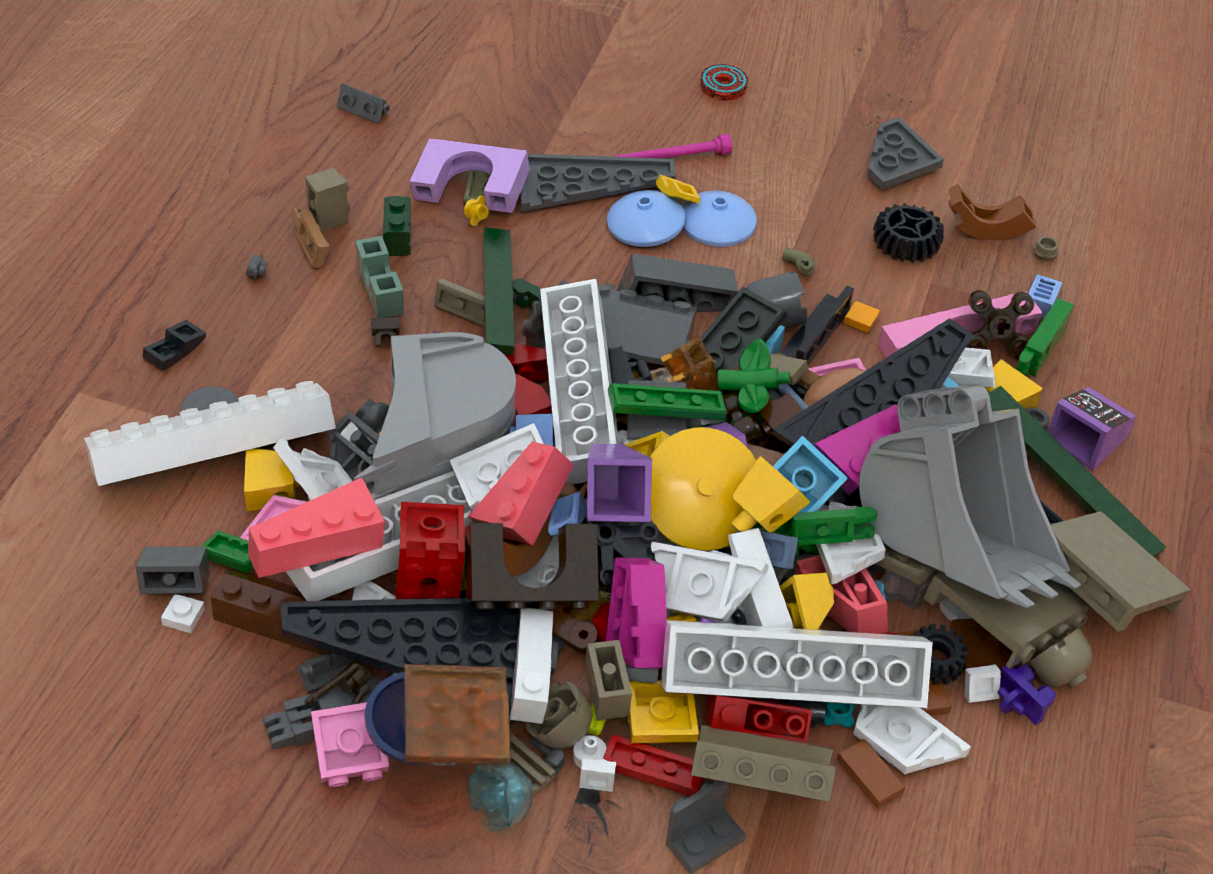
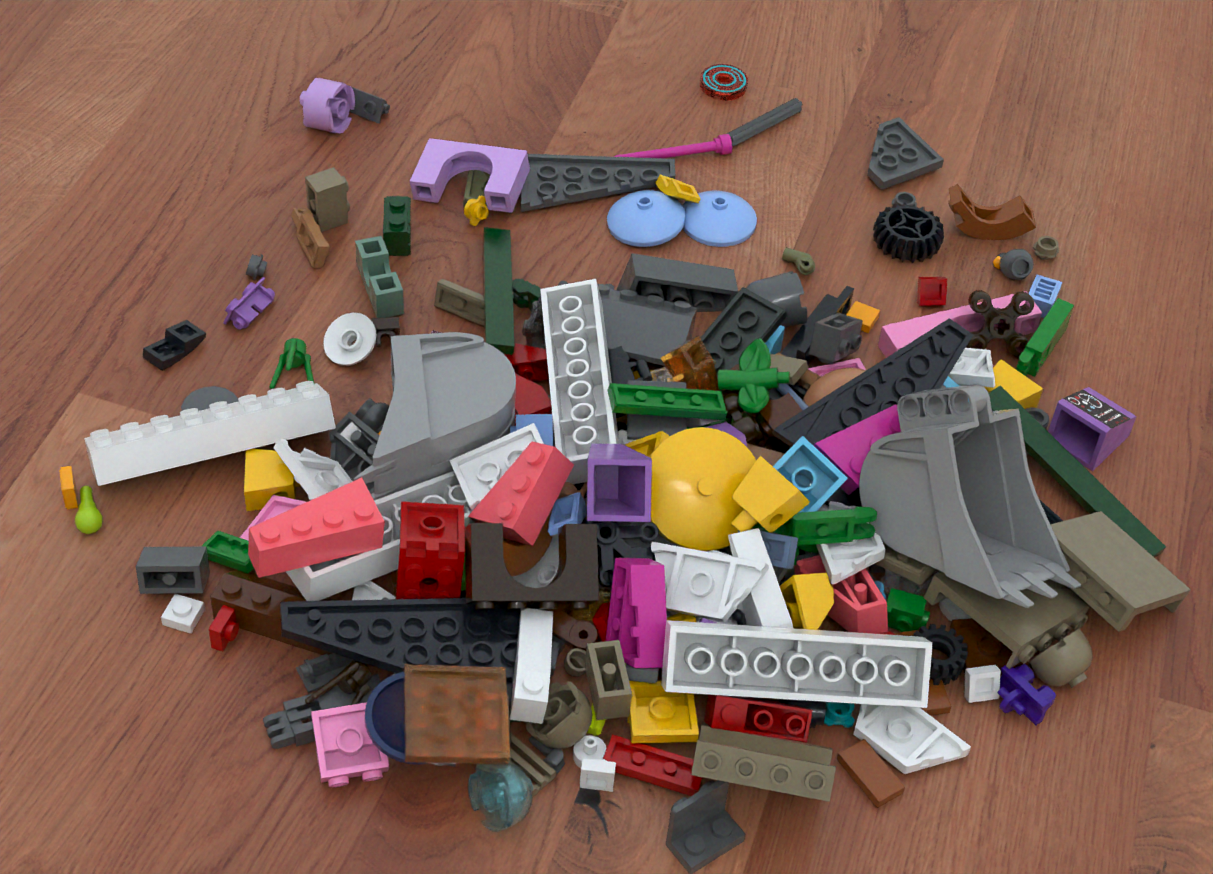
(68, 487): none -> light orange tile
(88, 517): none -> lime piece
(223, 628): none -> red plate
(253, 296): none -> medium lavender hinge
(293, 356): none -> green plant
(327, 105): none -> lavender brick
(342, 334): none -> white dish
(577, 665): none -> dark tan hinge
(765, 121): none -> dark grey axle
(836, 337): none -> dark grey brick
(904, 197): none -> dark grey plate
(906, 611): none -> green brick
(932, 291): none -> red tile
(1014, 264): none -> dark grey animal

